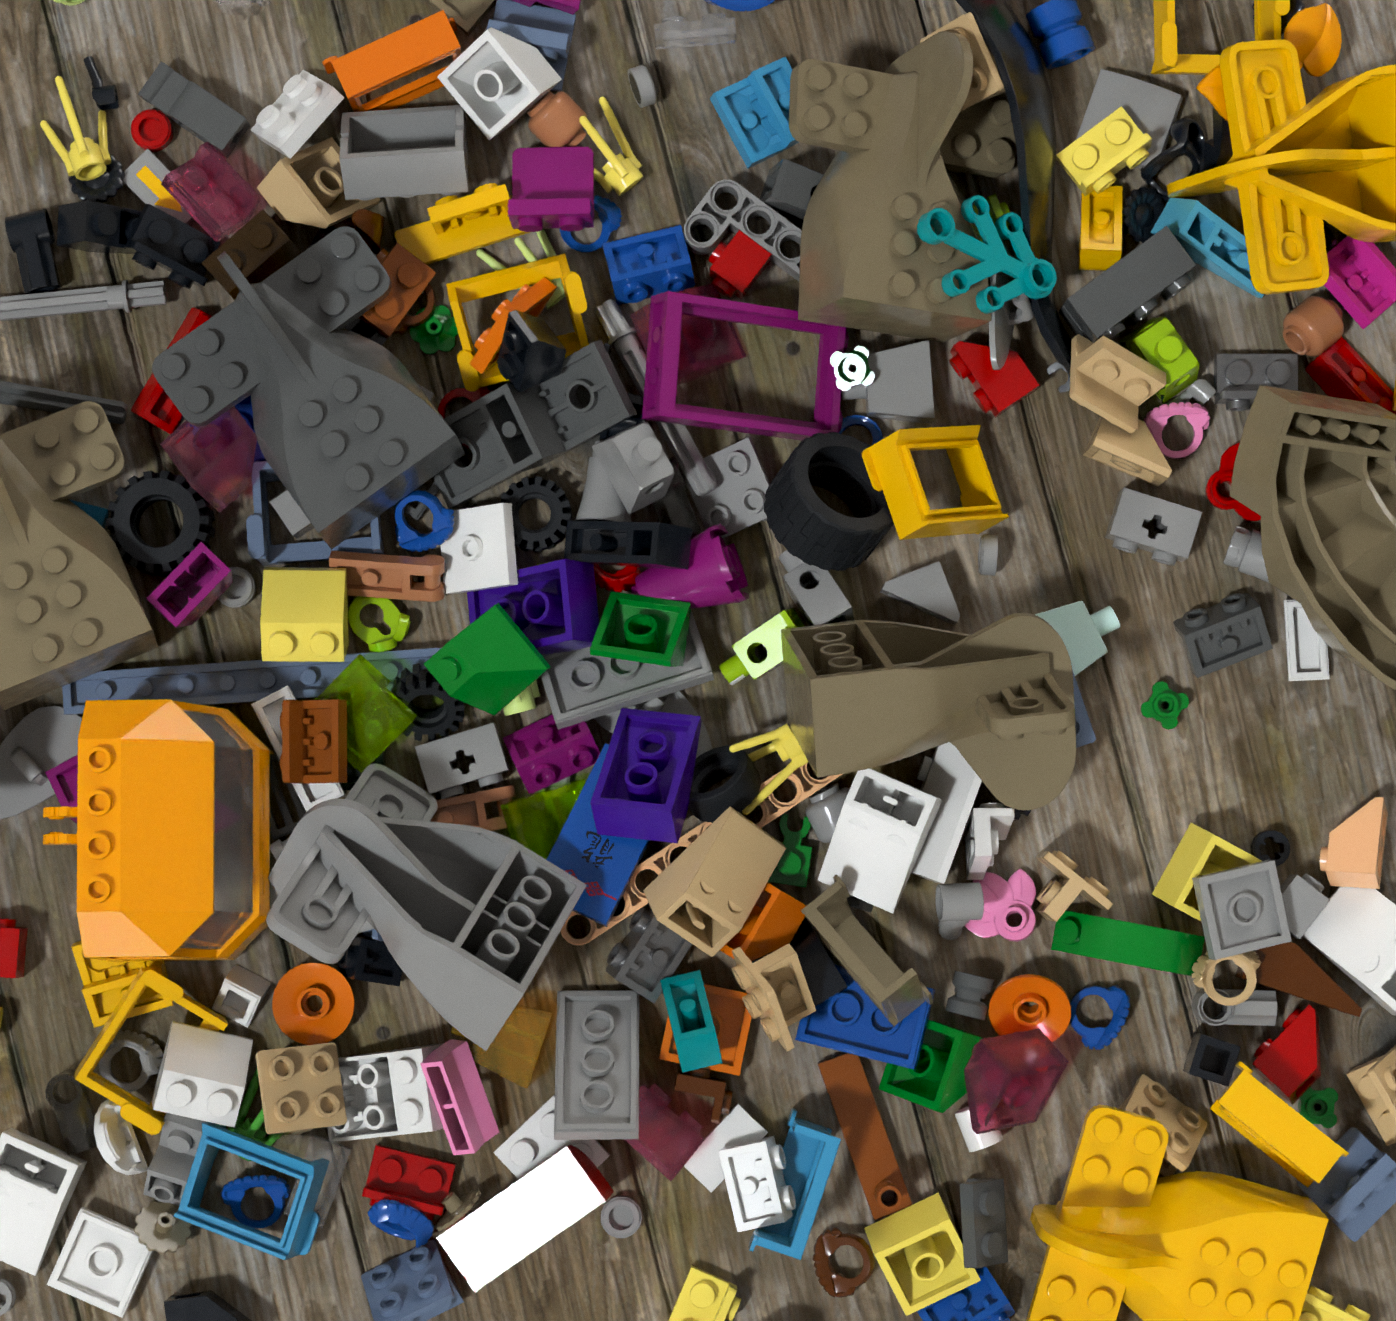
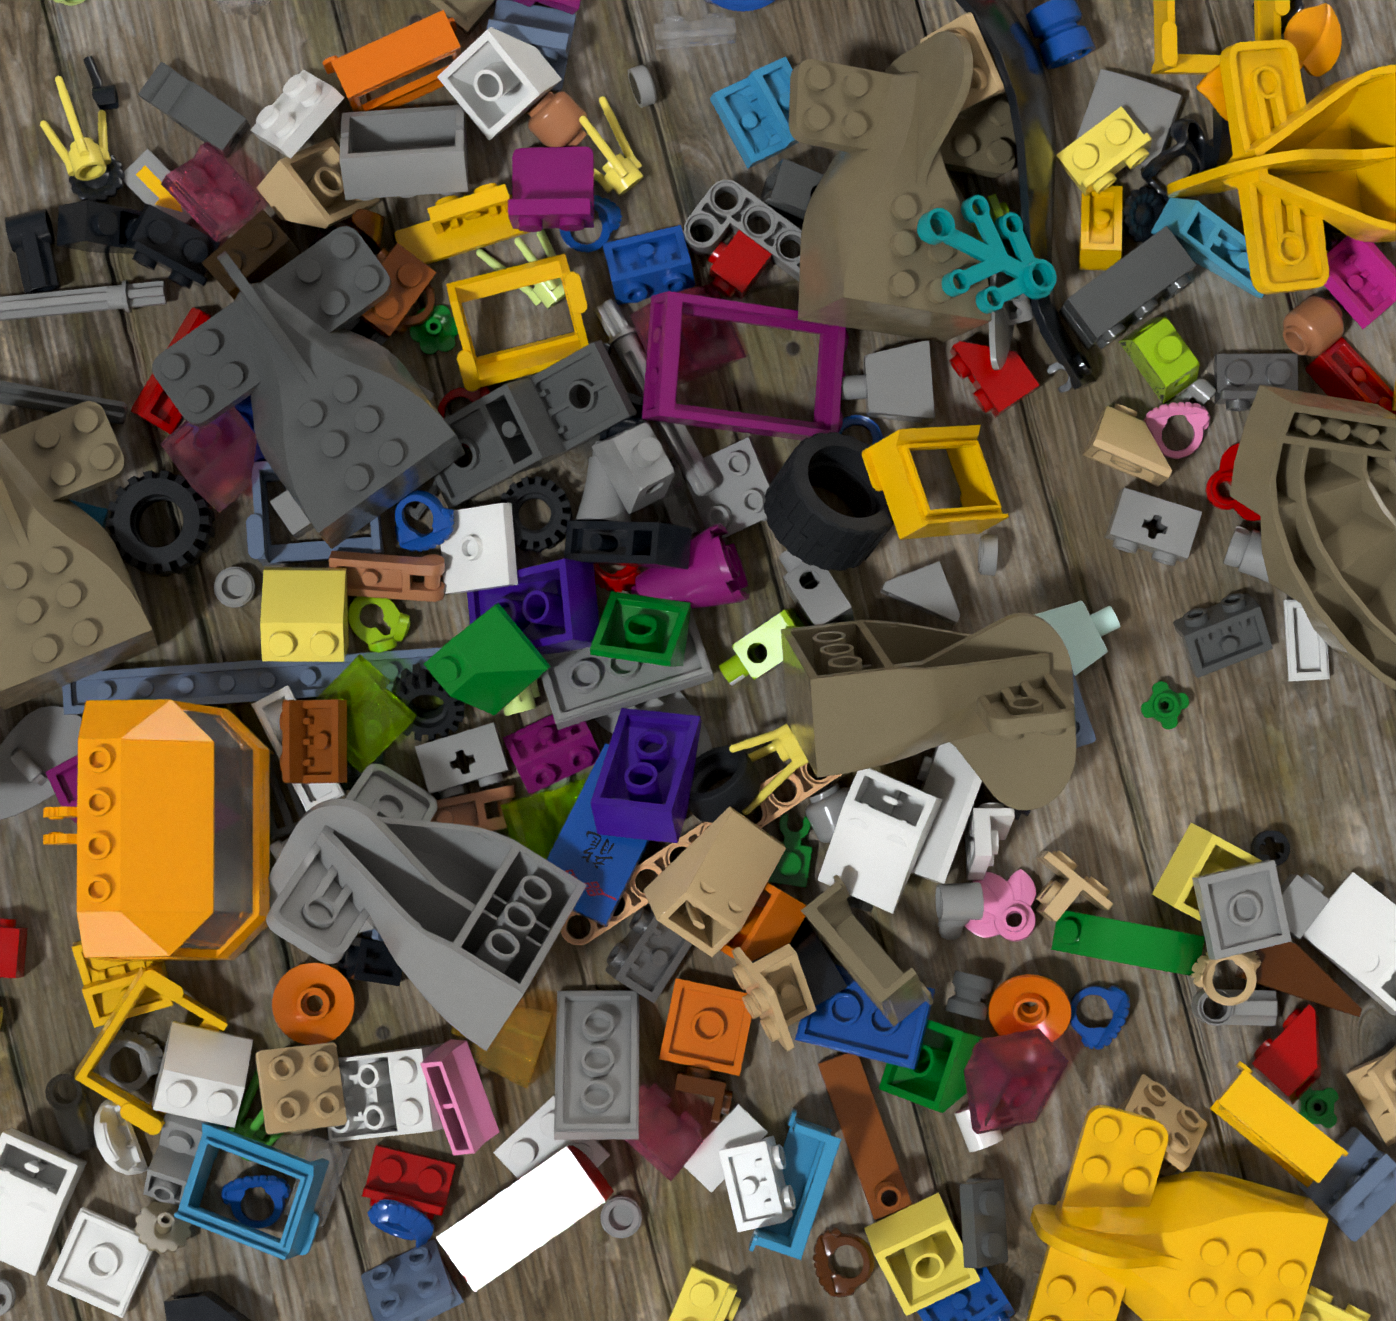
(152, 130): red tile -> none
(192, 587): magenta torso -> none
(241, 995): white slope -> none
(456, 1208): dark tan piece -> none
(527, 300): orange plate -> none
(529, 351): black slope -> none
(691, 1021): teal slope -> none
(846, 378): plate -> none
(1112, 380): tan bracket -> none
(1211, 1058): black brick -> none
(1357, 848): light nougat slope -> none

